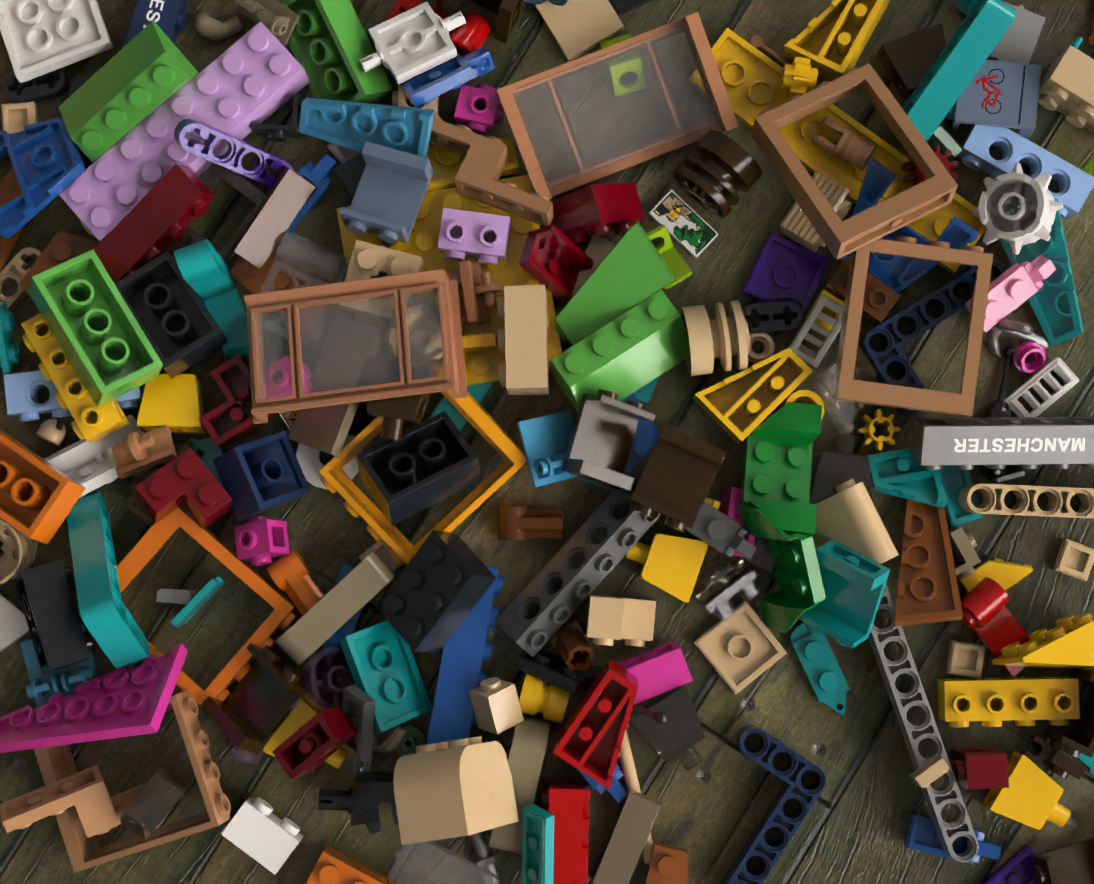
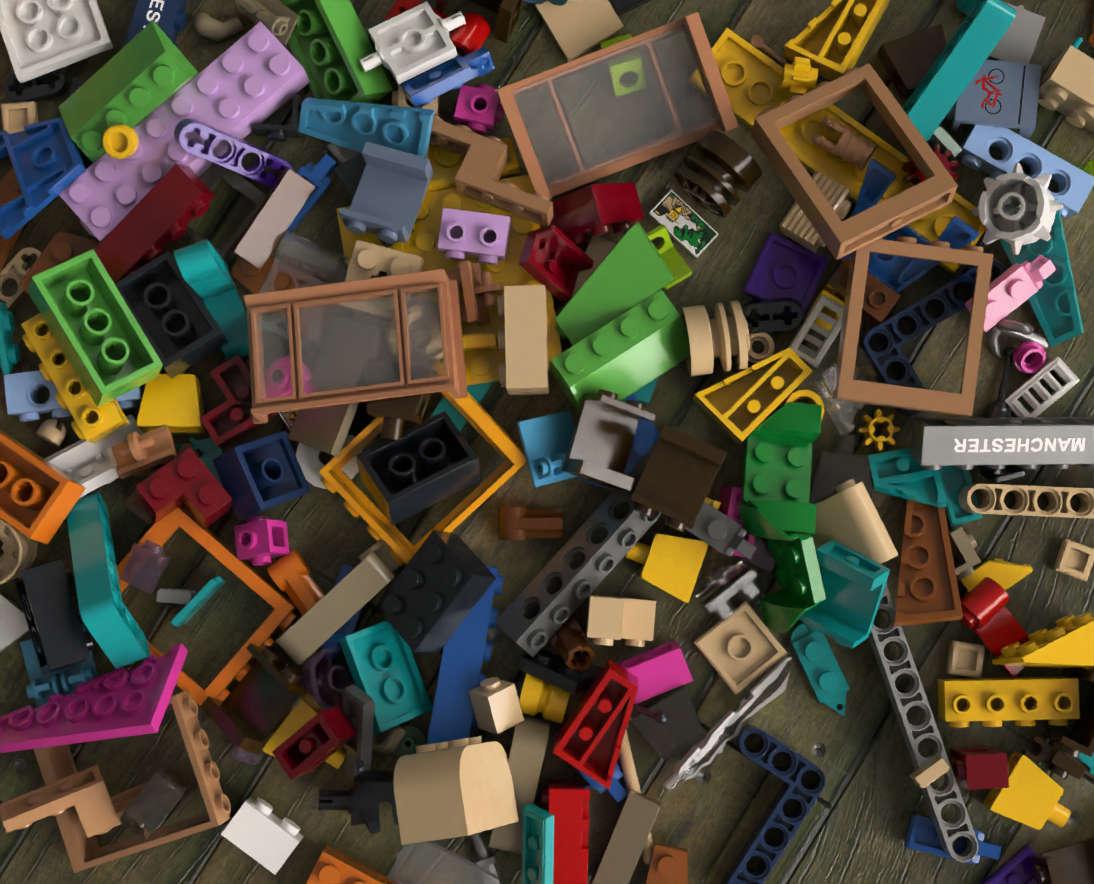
(120, 141): none -> yellow tile
(145, 566): none -> bracket
(729, 726): none -> light grey sword

